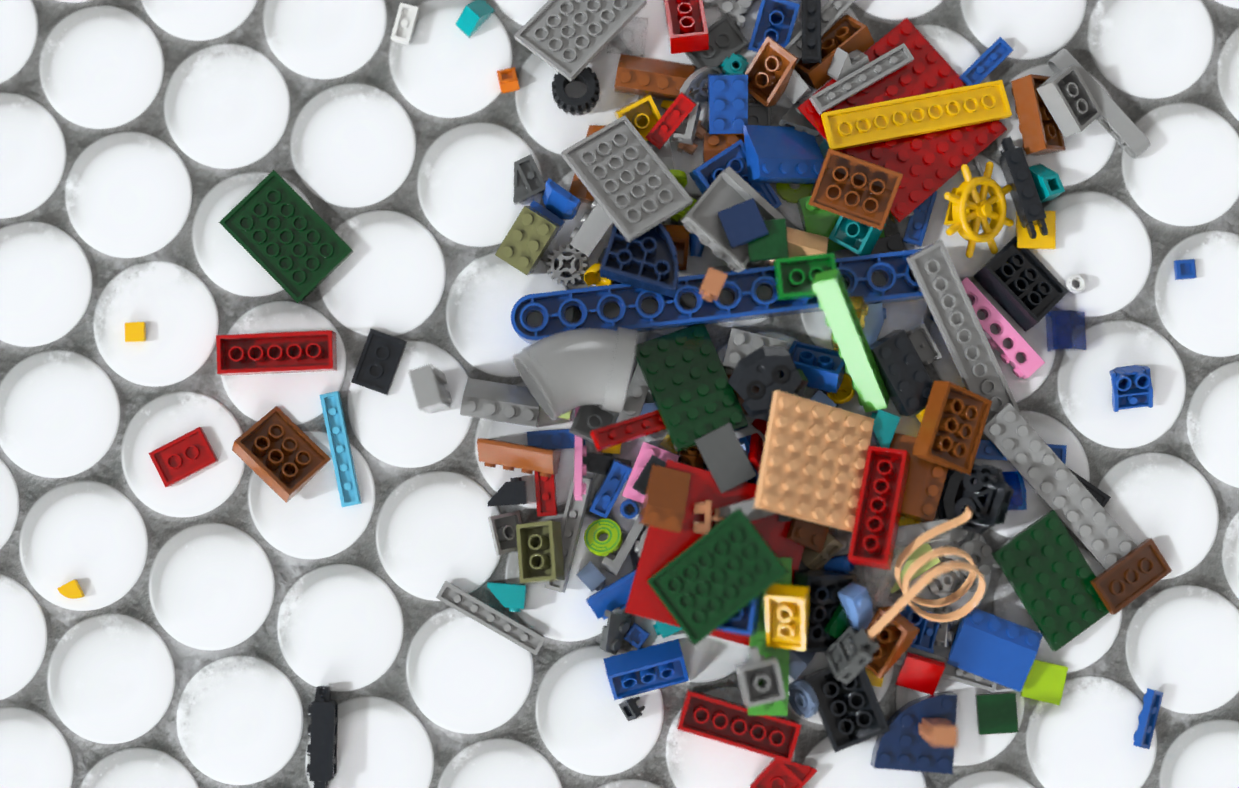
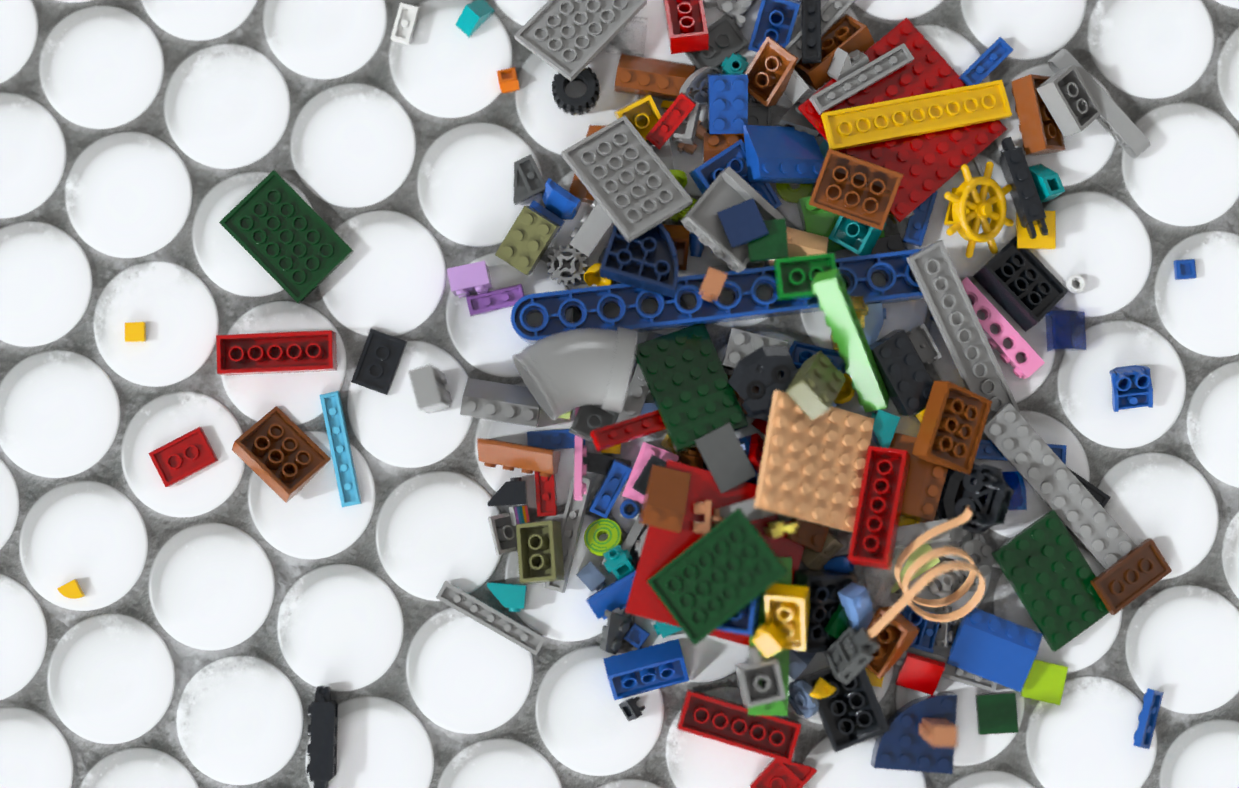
(469, 279): none -> lavender brick
(494, 299): none -> medium lavender tile
(519, 514): none -> tile
(618, 558): none -> teal brick
(768, 639): none -> yellow brick
(777, 528): none -> light yellow hinge
(816, 385): none -> olive brick
(822, 689): none -> yellow tile

